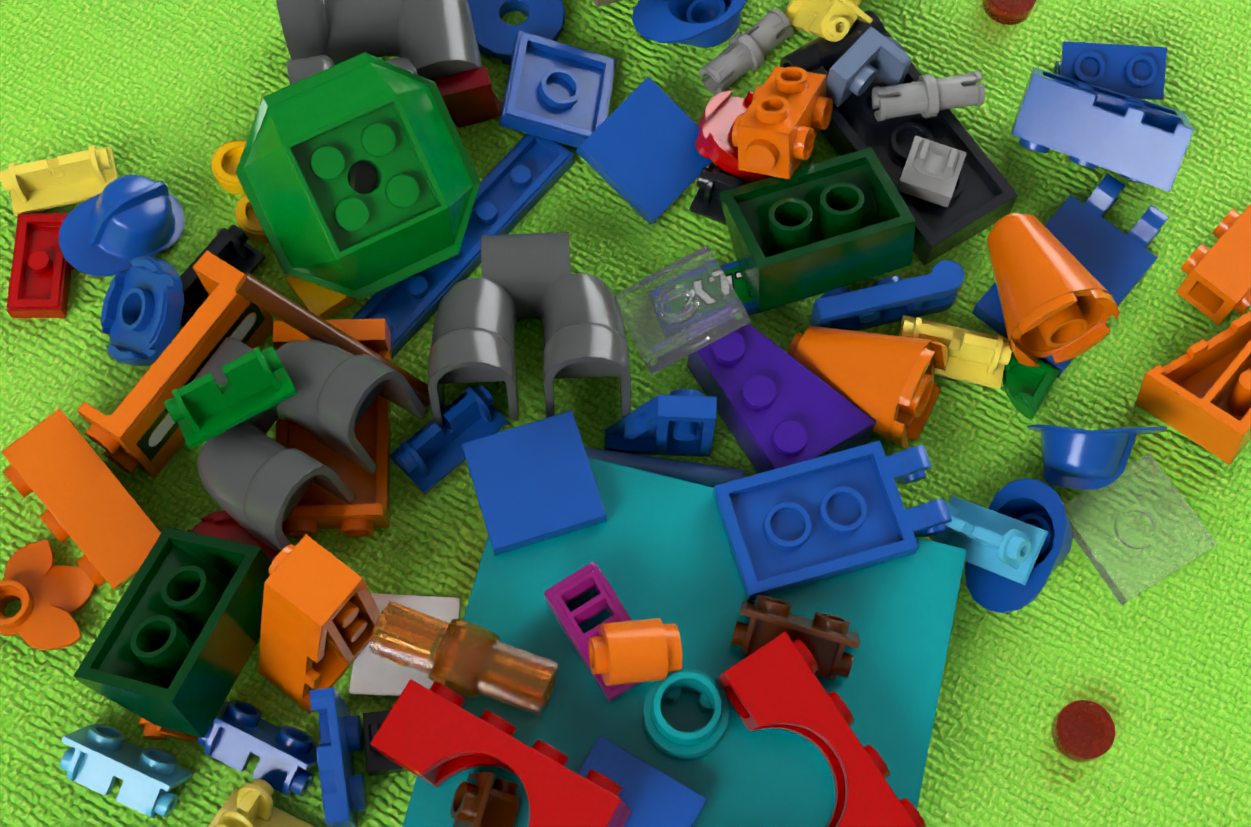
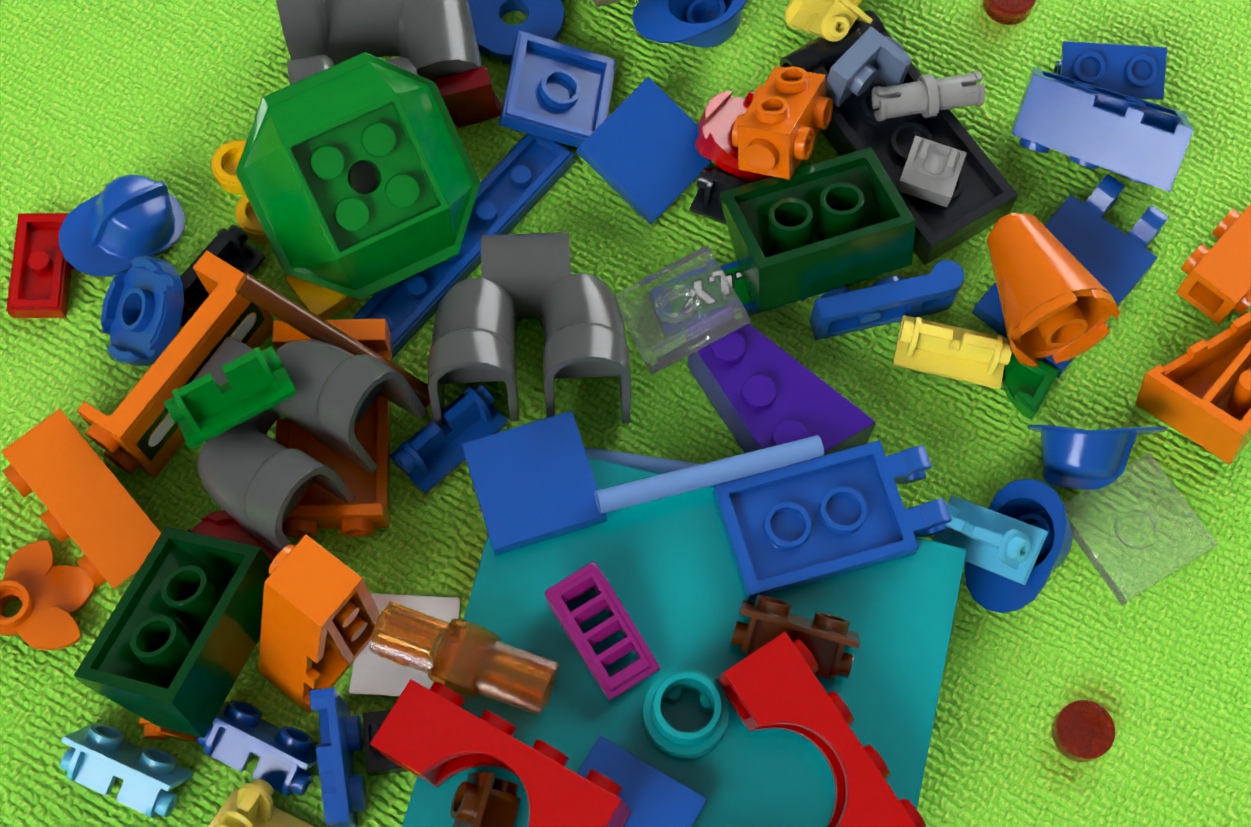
(59, 180): light yellow hinge -> none
(635, 651): orange brick -> none
(667, 426): blue wing -> none
(707, 474): none -> medium blue bar
(746, 51): light grey pin -> none
(878, 374): orange cone -> none

